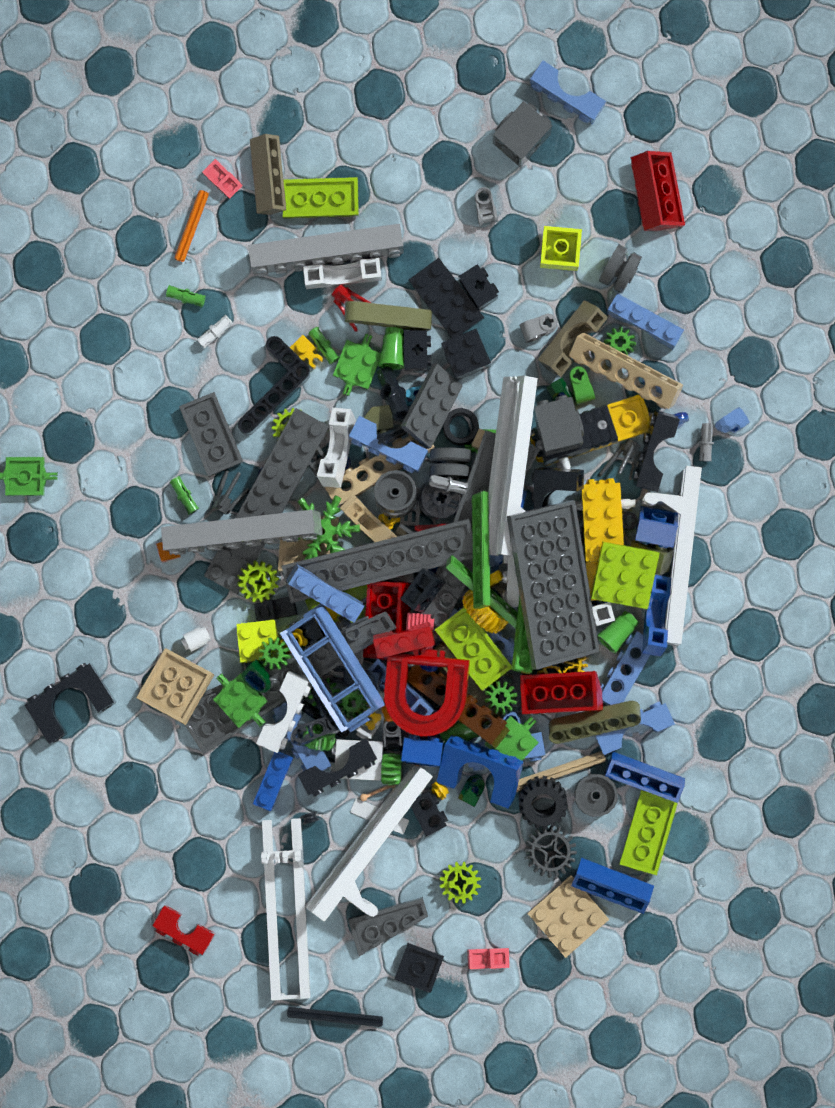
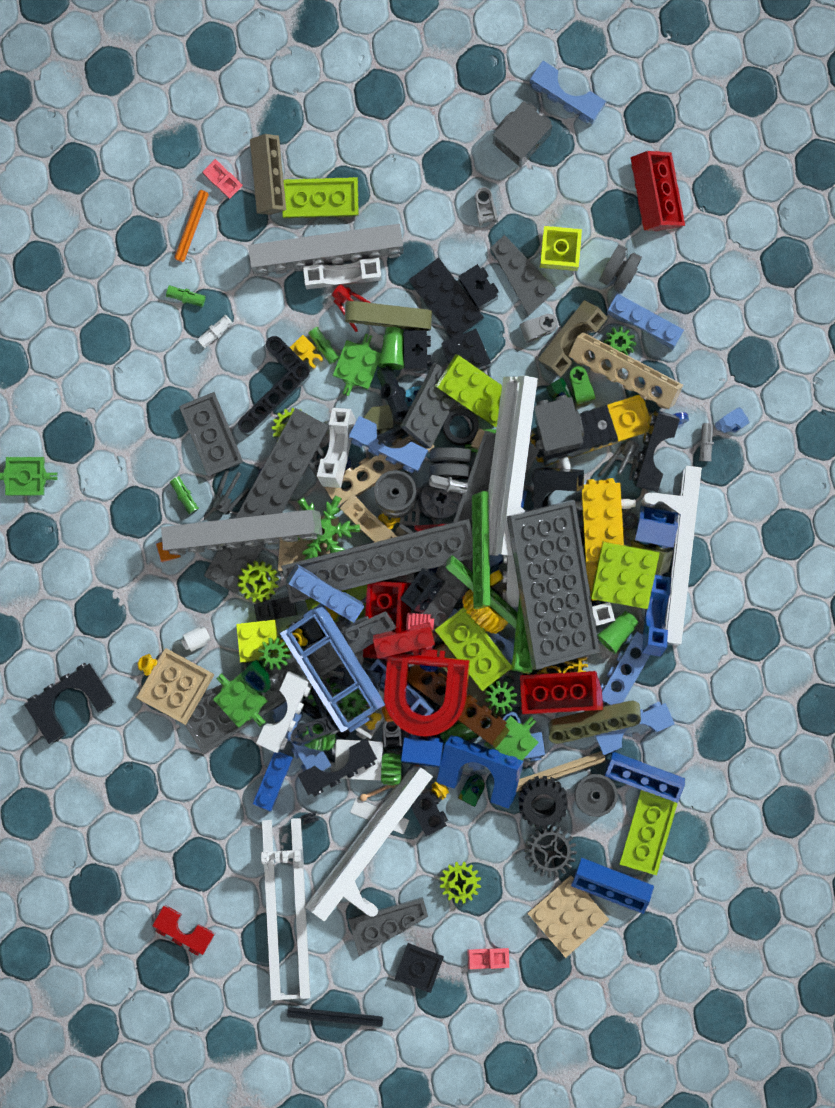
(146, 664): none -> yellow plate
(472, 389): none -> lime plate
(522, 275): none -> dark grey wing

